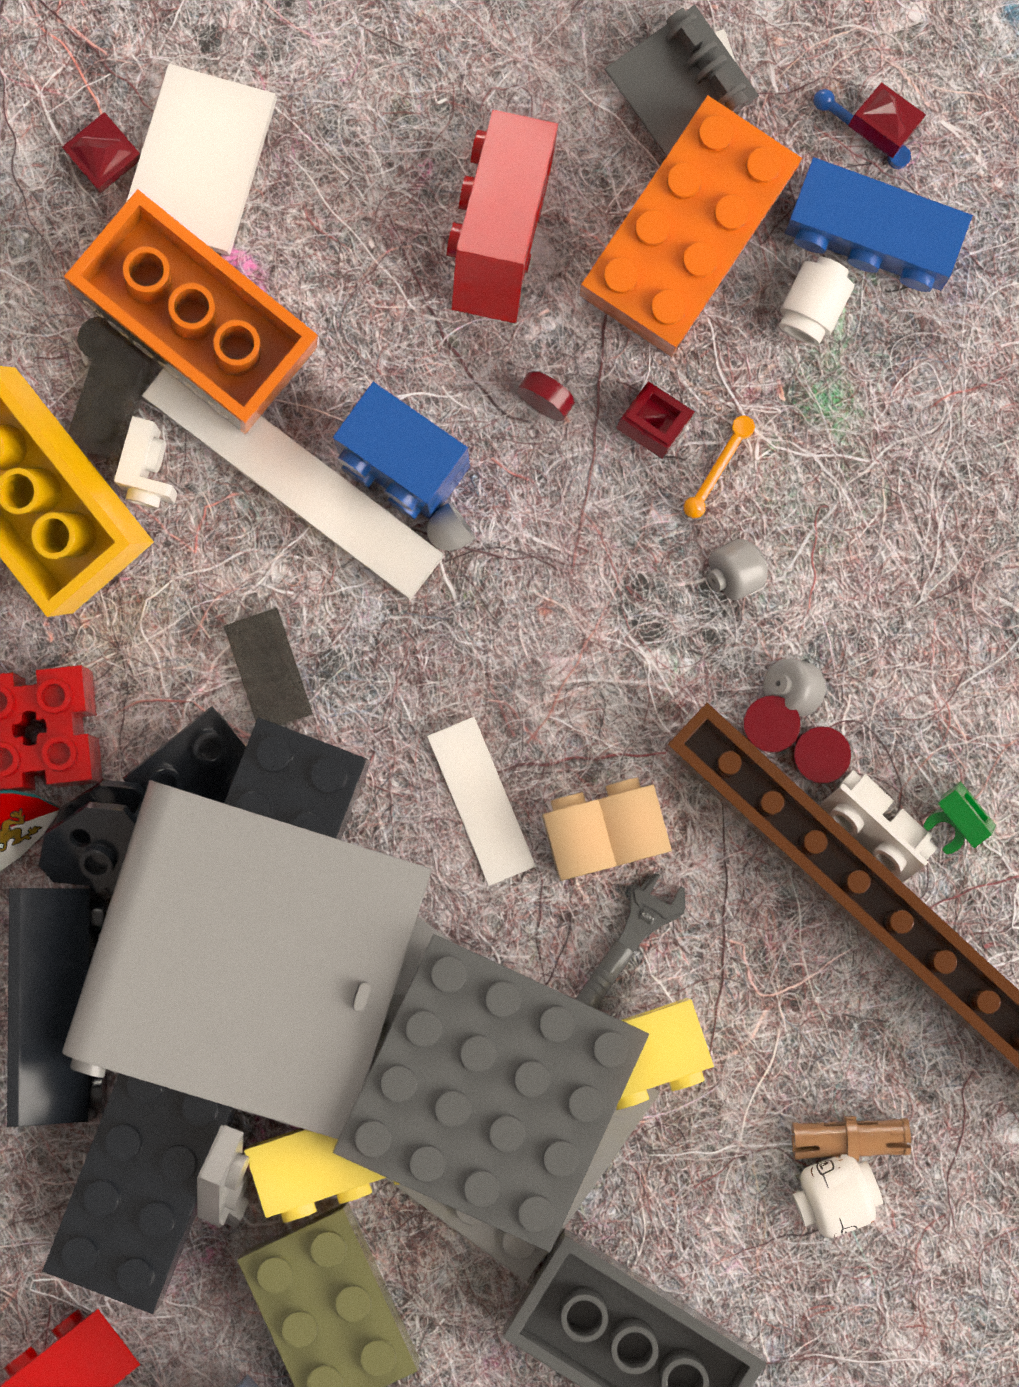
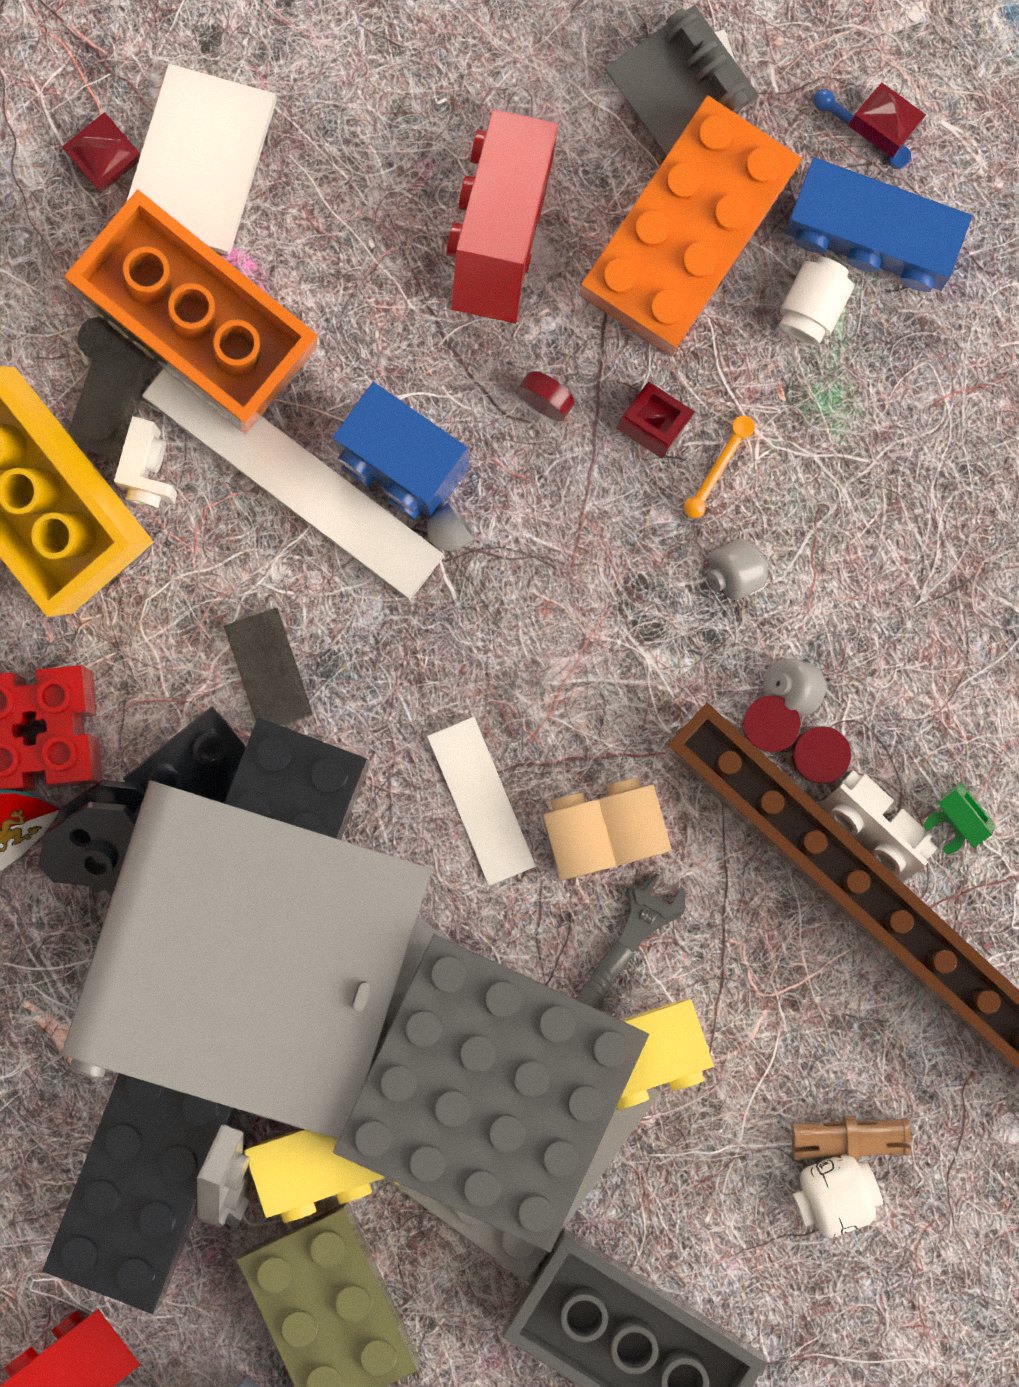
(48, 962): black slope -> none

